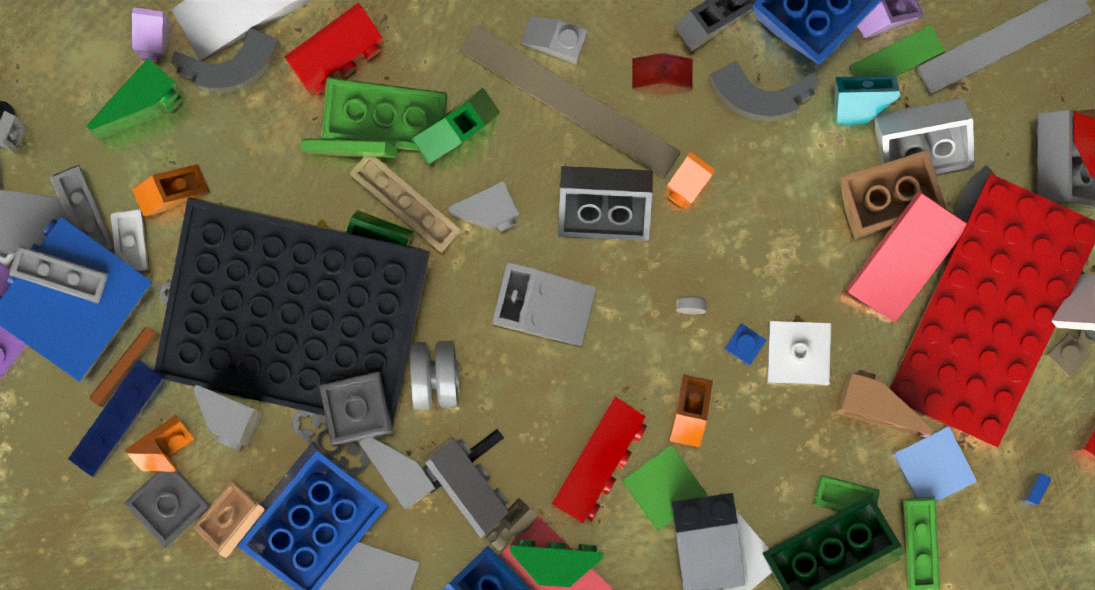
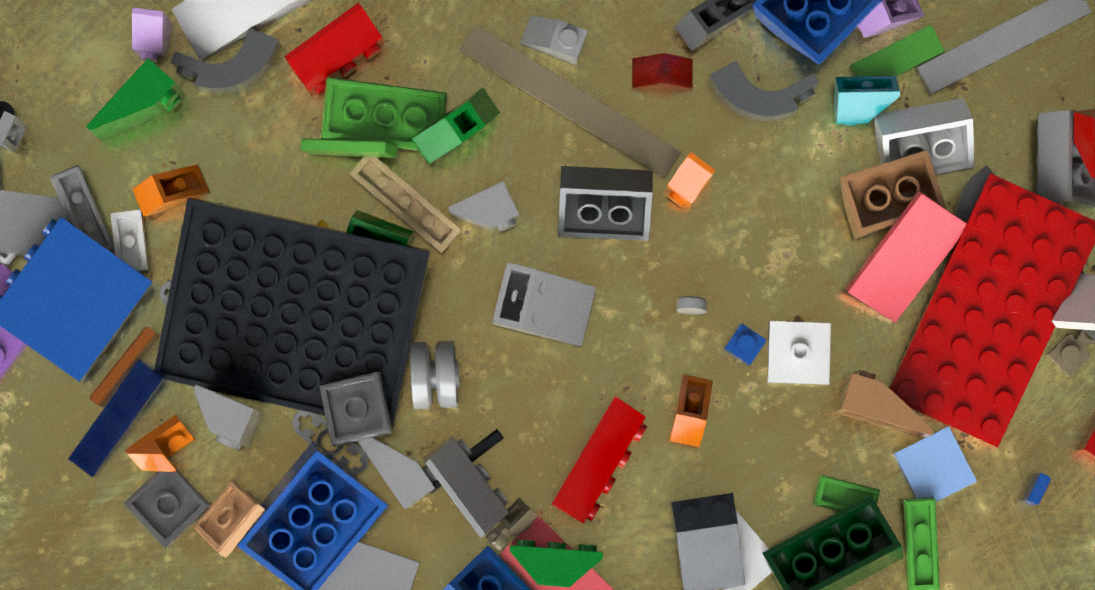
(58, 274): light grey tile -> none
(661, 482): bright green tile -> none

